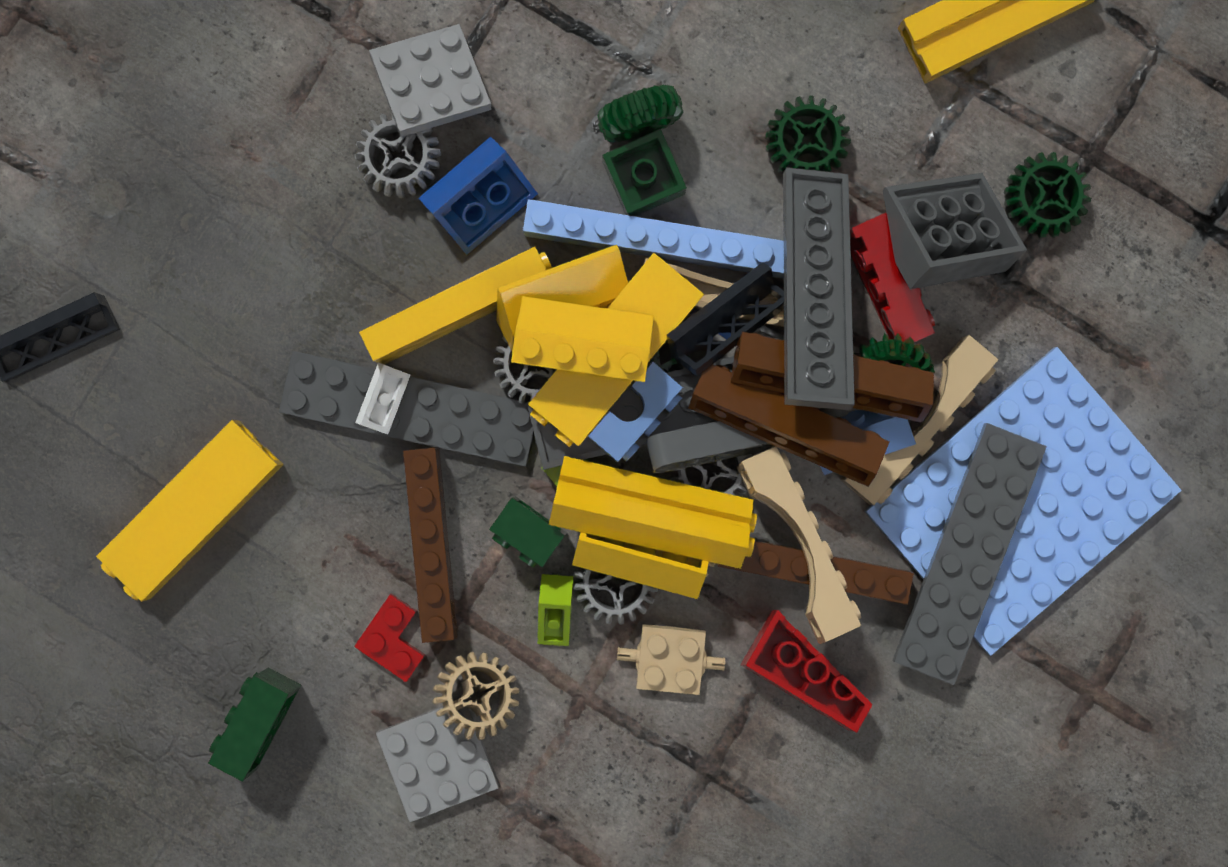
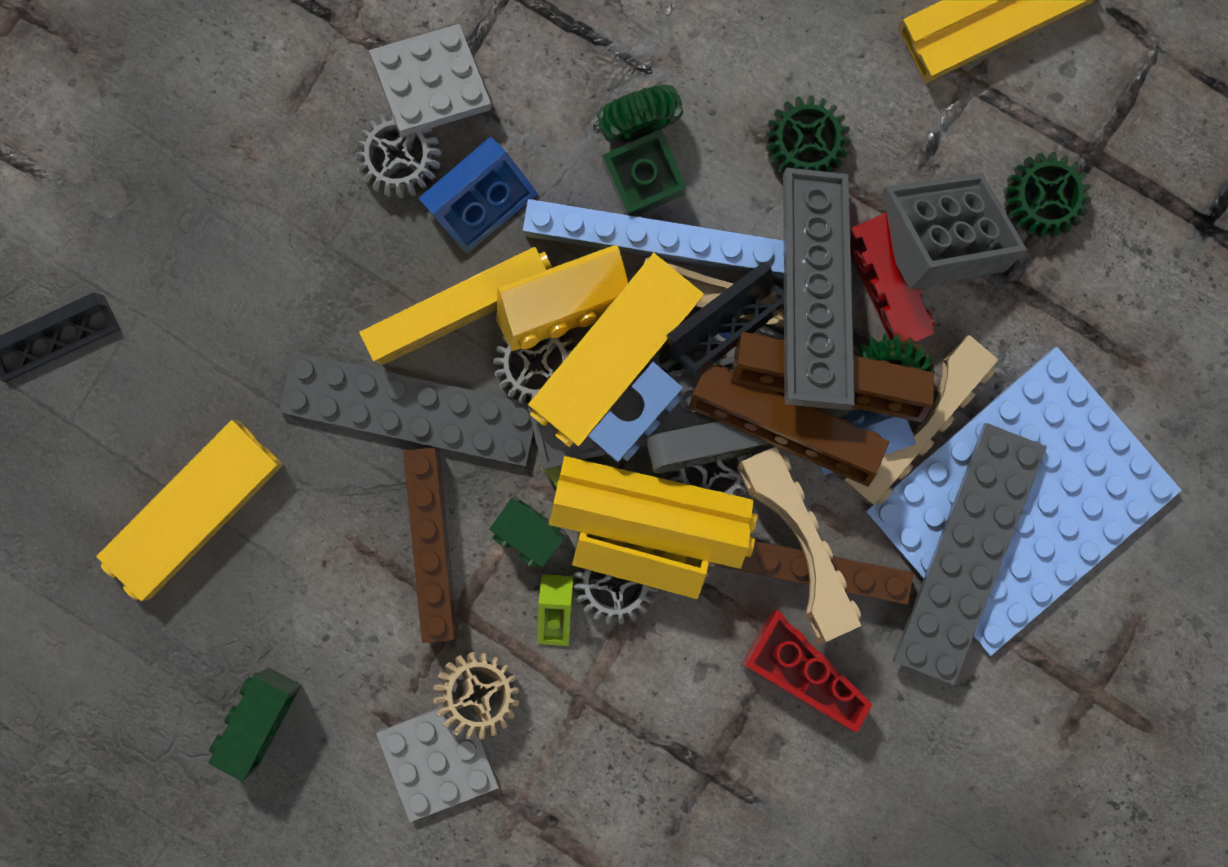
(382, 398): white plate -> none
(383, 642): red plate -> none
(582, 339): yellow slope -> none
(671, 659): tan plate -> none

